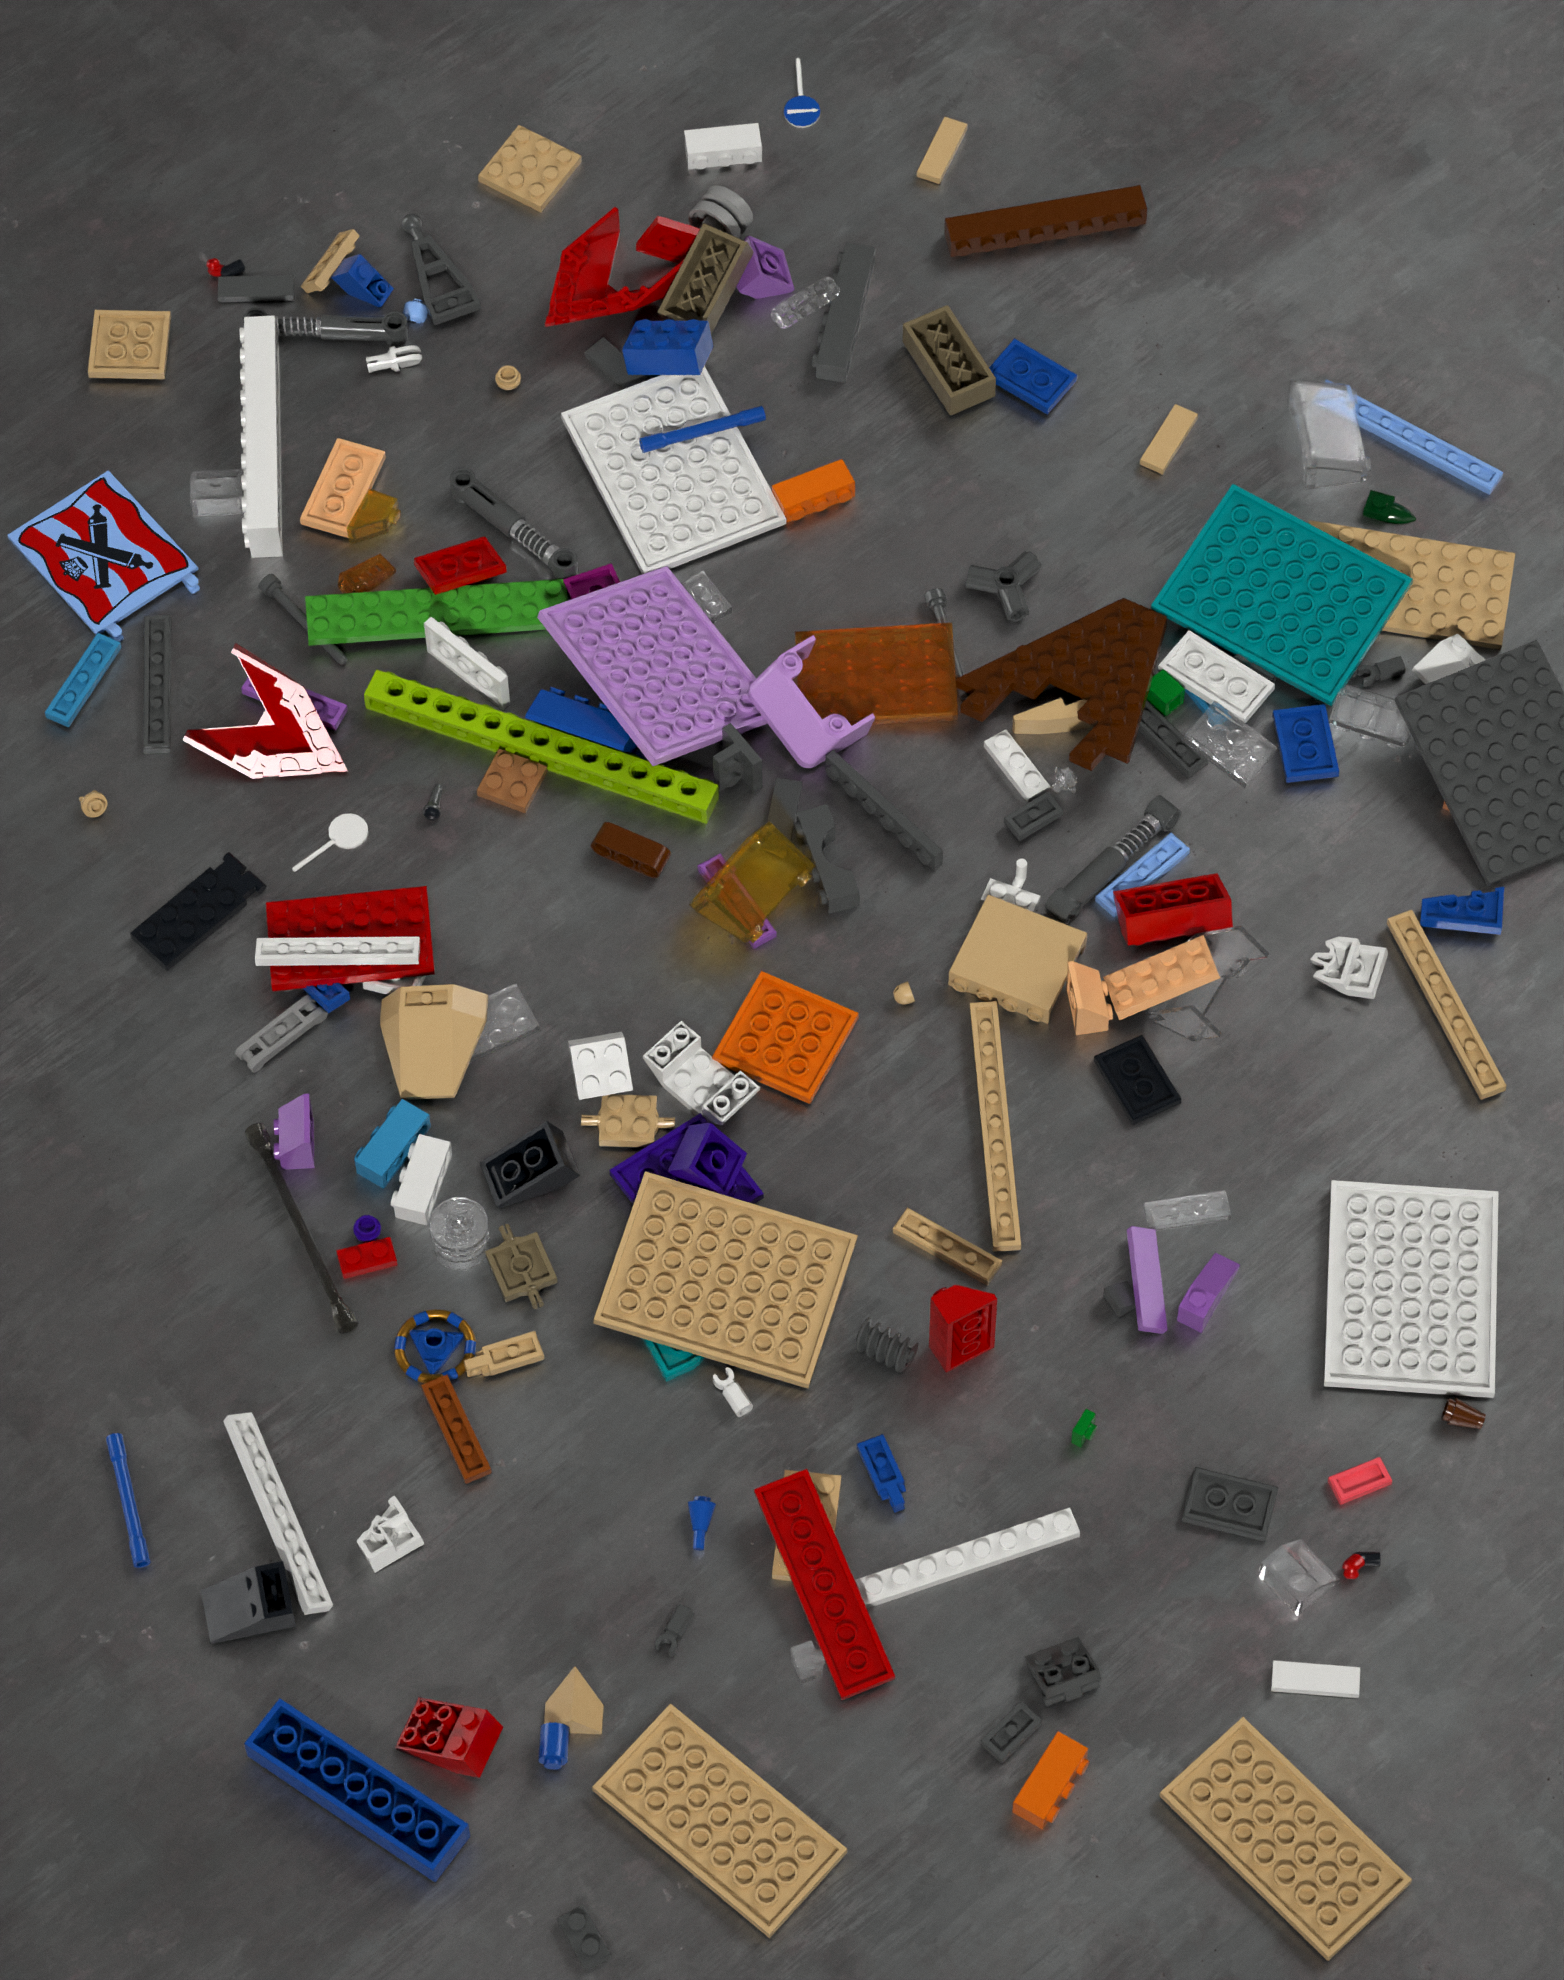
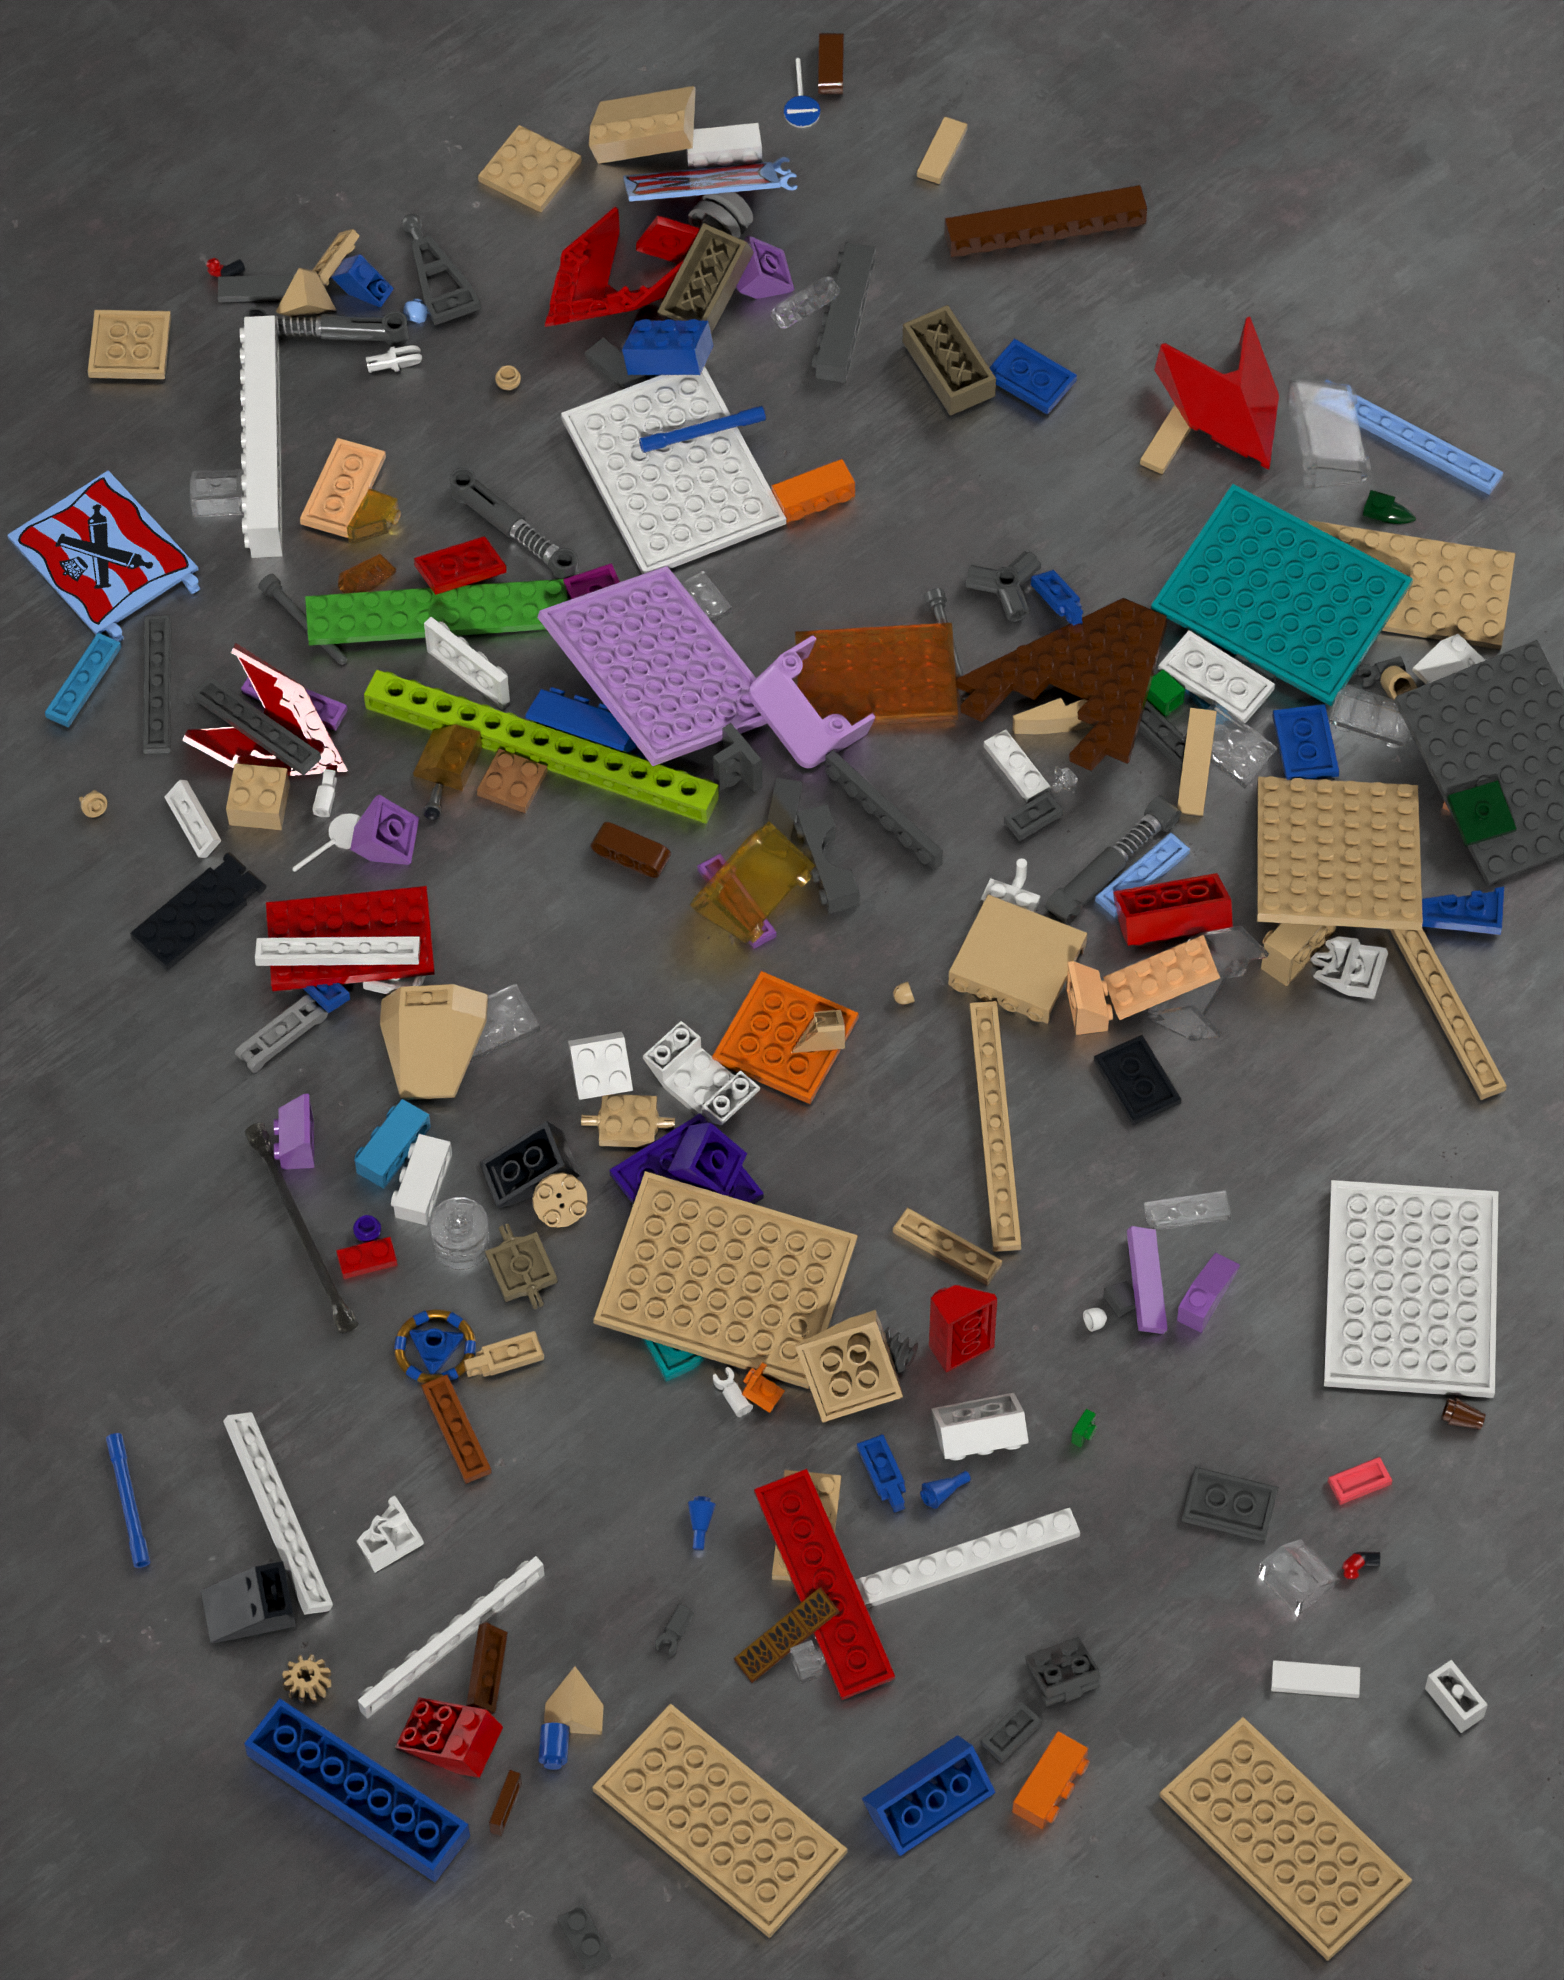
(192, 818): none -> white plate
(257, 726): none -> dark grey plate
(258, 796): none -> tan brick
(305, 296): none -> tan slope
(309, 1668): none -> tan gear
(325, 794): none -> white bar
(385, 833): none -> medium lavender slope
(442, 1643): none -> white plate
(450, 756): none -> pearl gold slope
(487, 1667): none -> reddish brown plate
(505, 1803): none -> reddish brown tile
(572, 1195): none -> tan plate
(643, 125): none -> tan slope
(708, 181): none -> flag
(761, 1390): none -> orange bracket
(785, 1634): none -> sticker
(823, 1033): none -> tan slope
(830, 63): none -> reddish brown beam
(849, 1367): none -> tan slope
(929, 1795): none -> blue slope
(937, 1491): none -> blue cone
(980, 1426): none -> white slope
(1058, 596): none -> blue hinge
(1094, 1318): none -> white hinge
(1196, 761): none -> tan tile
(1232, 406): none -> red windscreen
(1292, 948): none -> tan brick
(1338, 853): none -> tan plate
(1396, 681): none -> tan plate
(1456, 1696): none -> white brick
(1481, 813): none -> dark green plate

